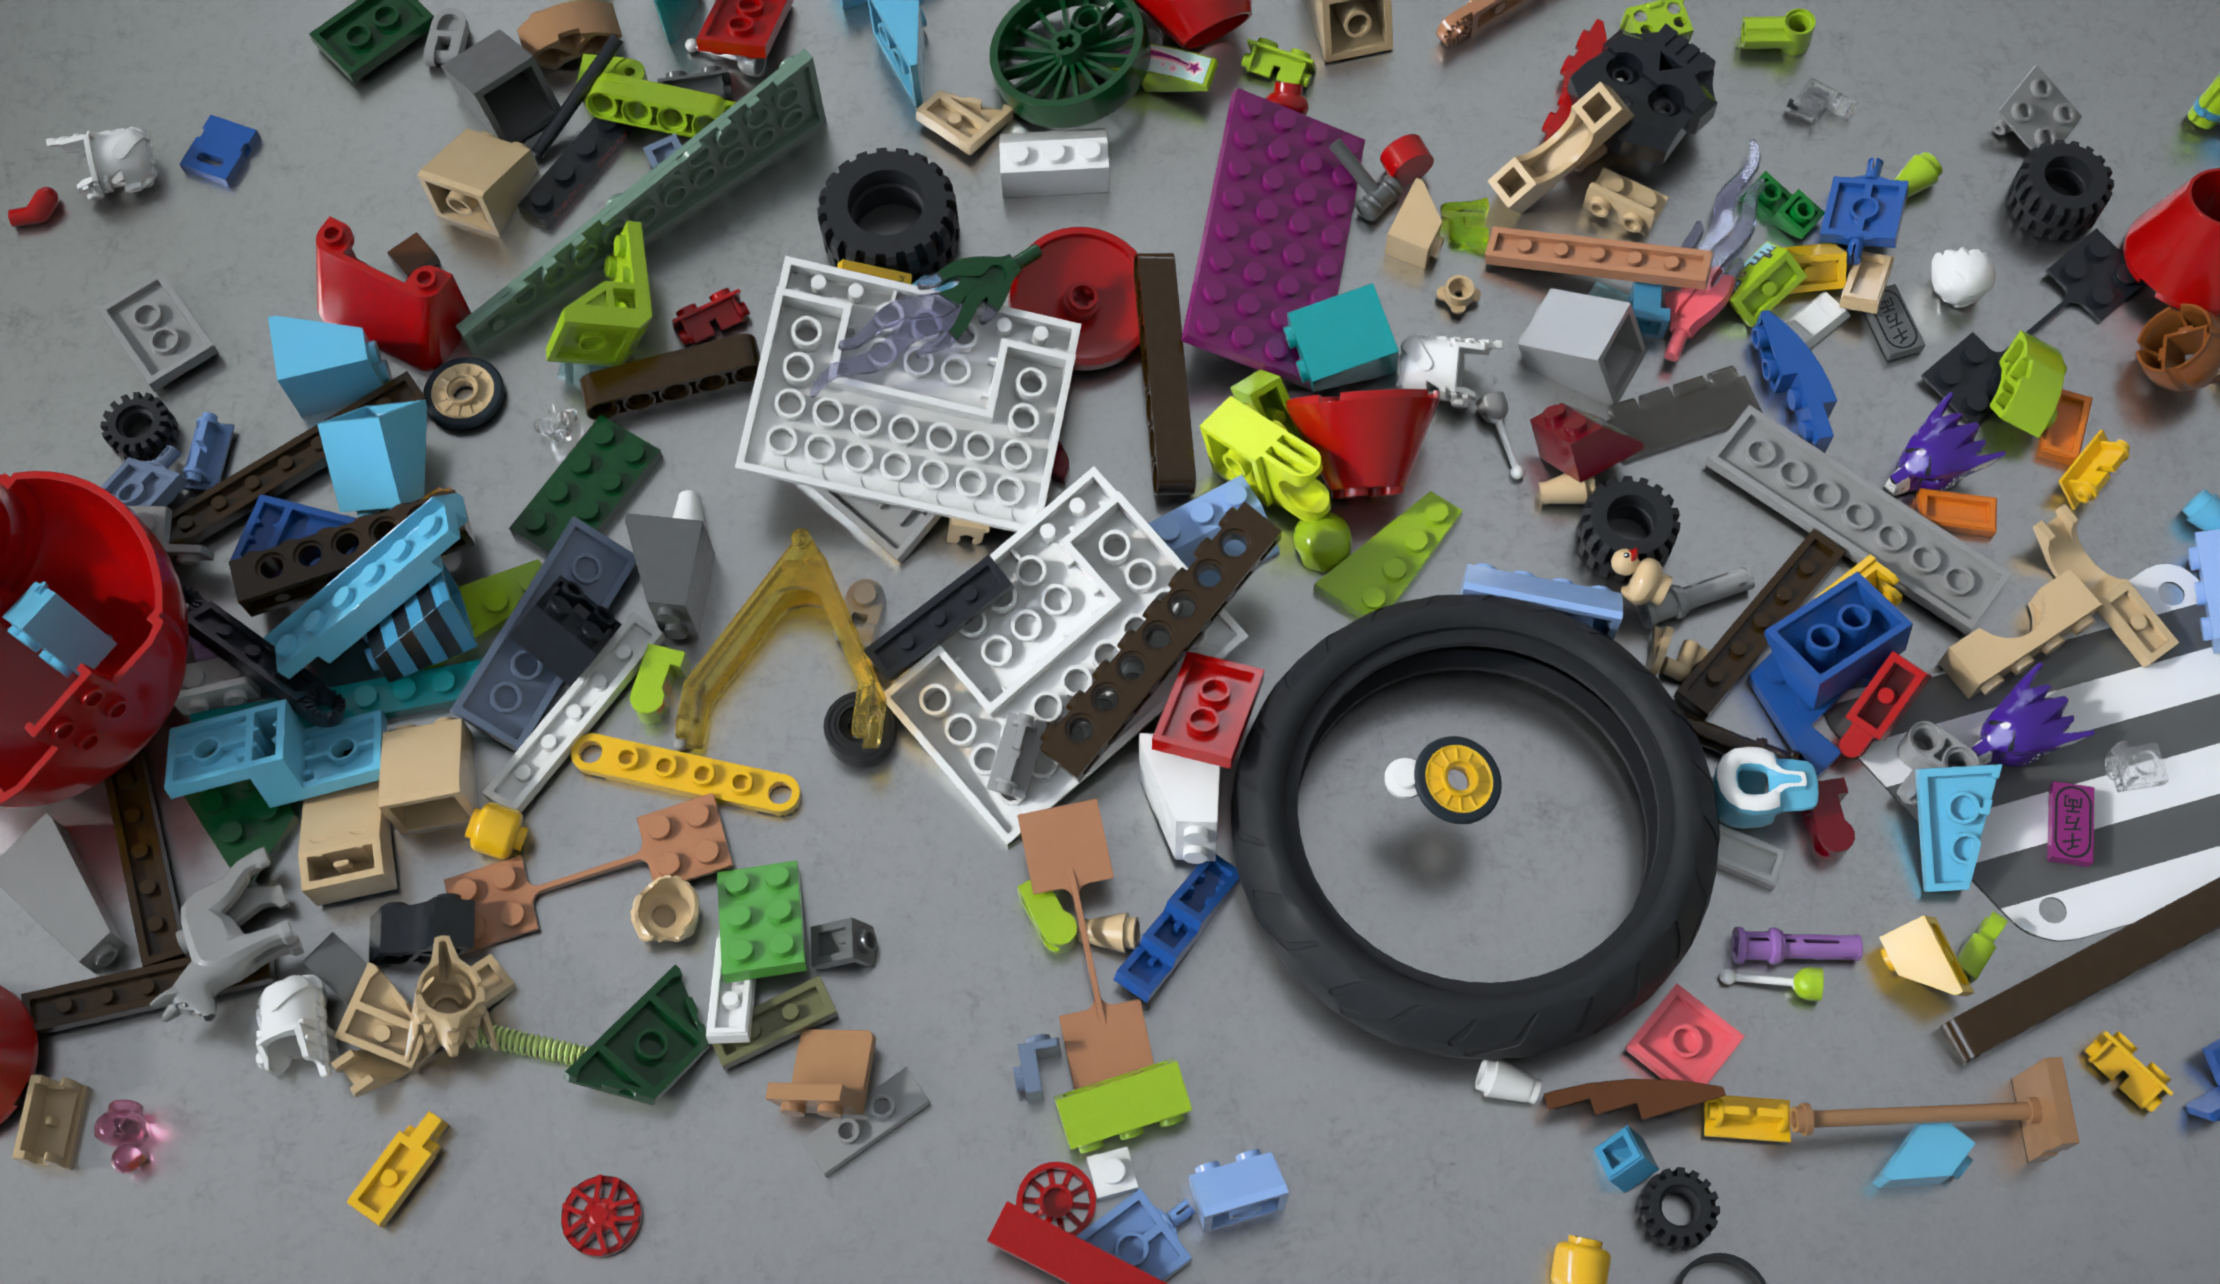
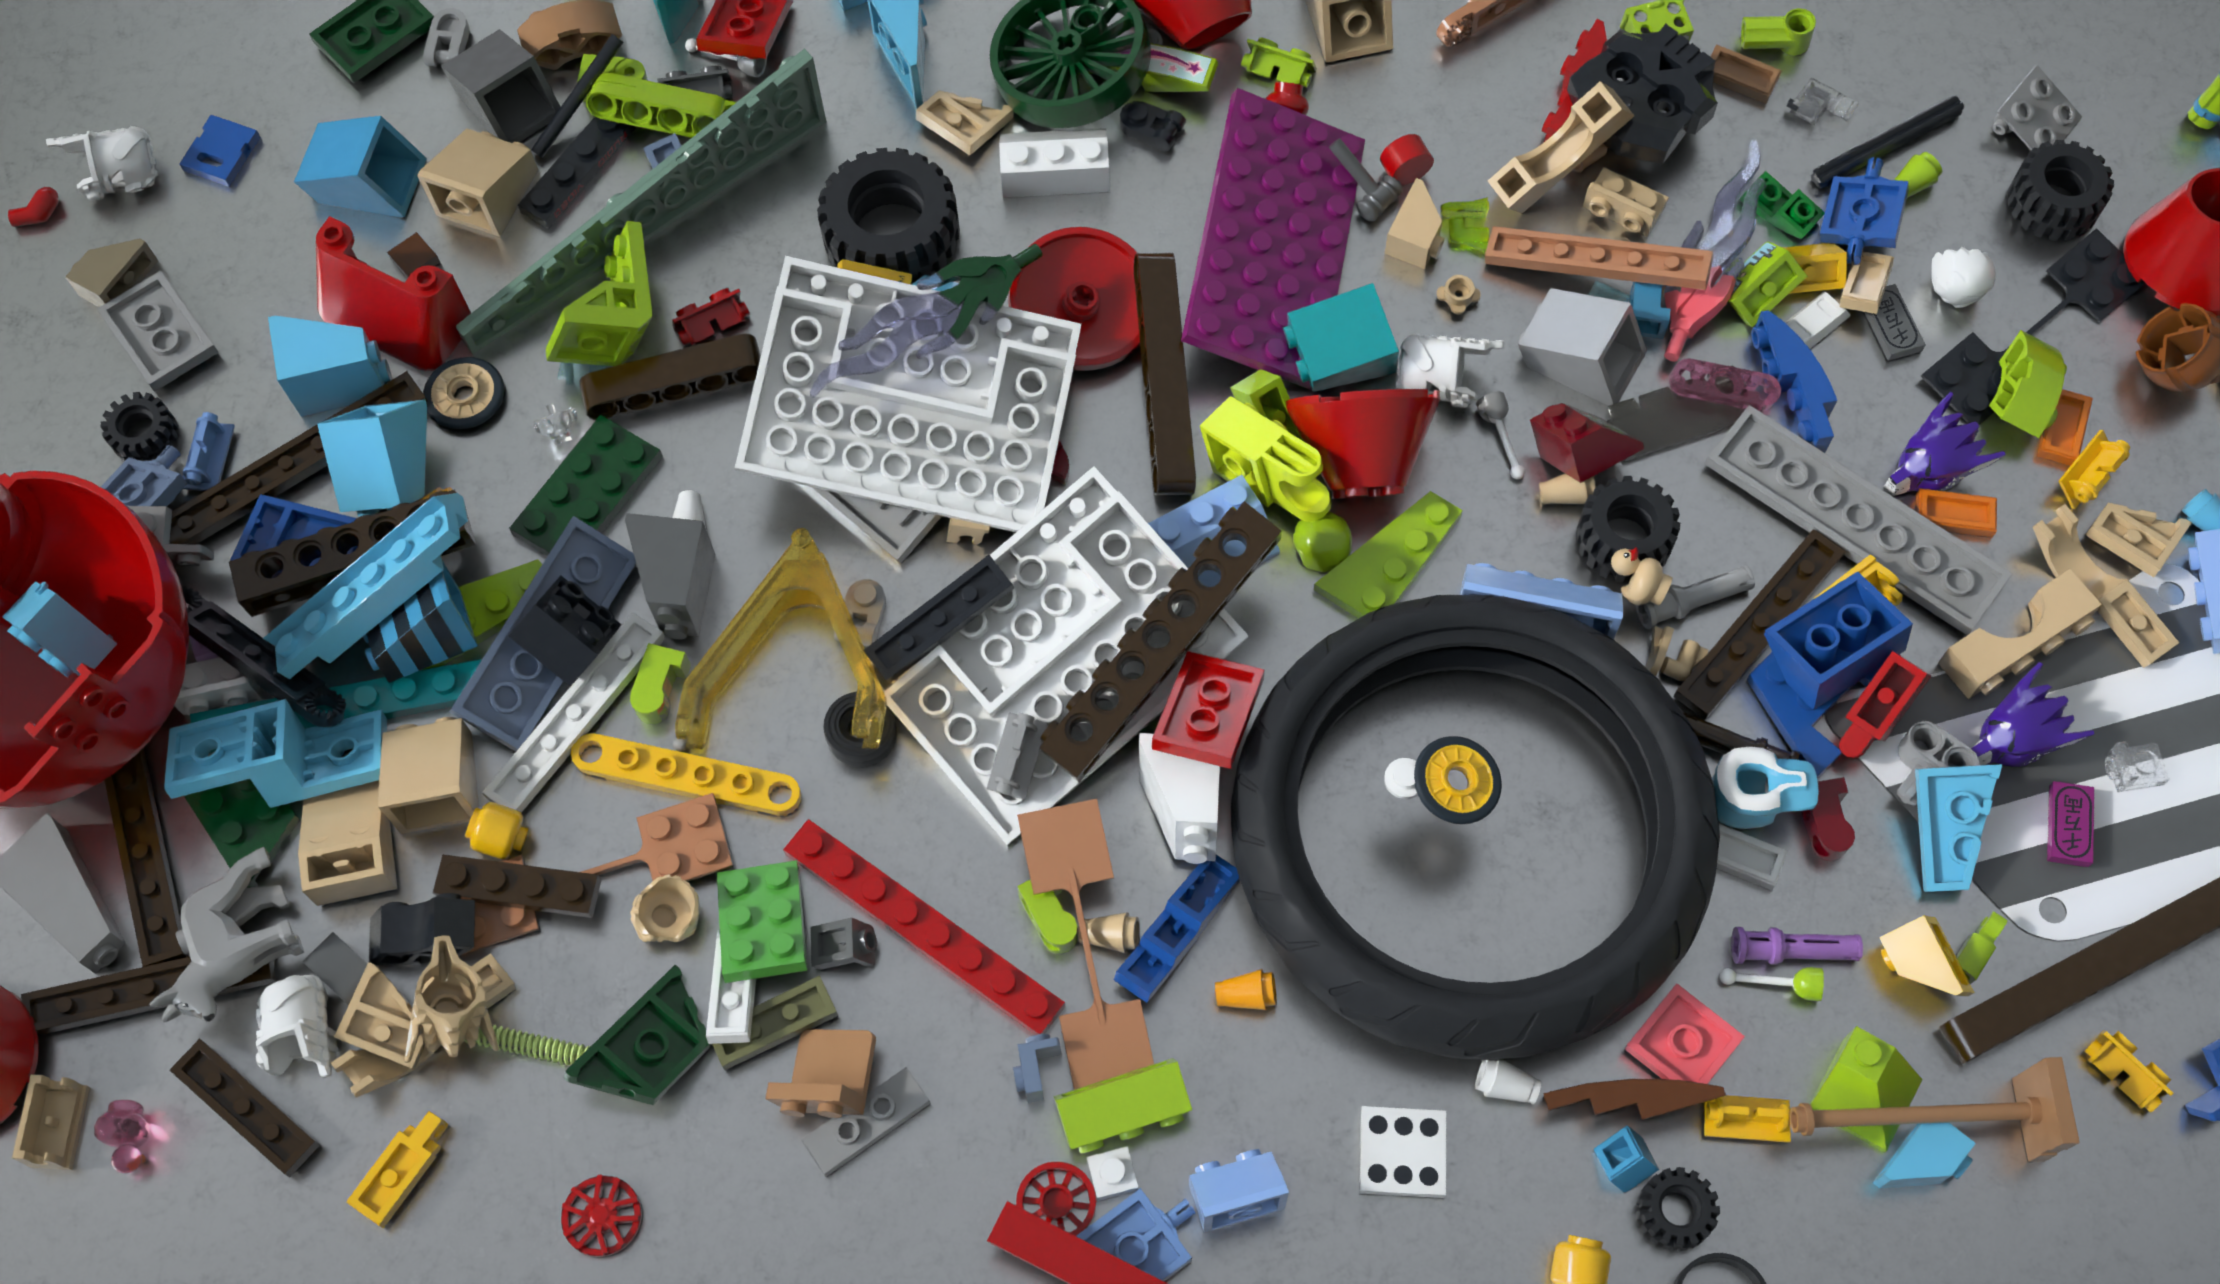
(111, 270): none -> dark tan slope
(244, 1108): none -> dark brown plate
(361, 166): none -> dark azure slope
(518, 885): none -> dark brown plate
(924, 928): none -> red plate
(1140, 119): none -> black plate
(1247, 991): none -> light orange cone
(1402, 1152): none -> white tile
(1699, 369): none -> clear pink beam
(1744, 74): none -> medium nougat tile
(1867, 1075): none -> lime slope
(1888, 141): none -> black axle
(2137, 536): none -> tan wing

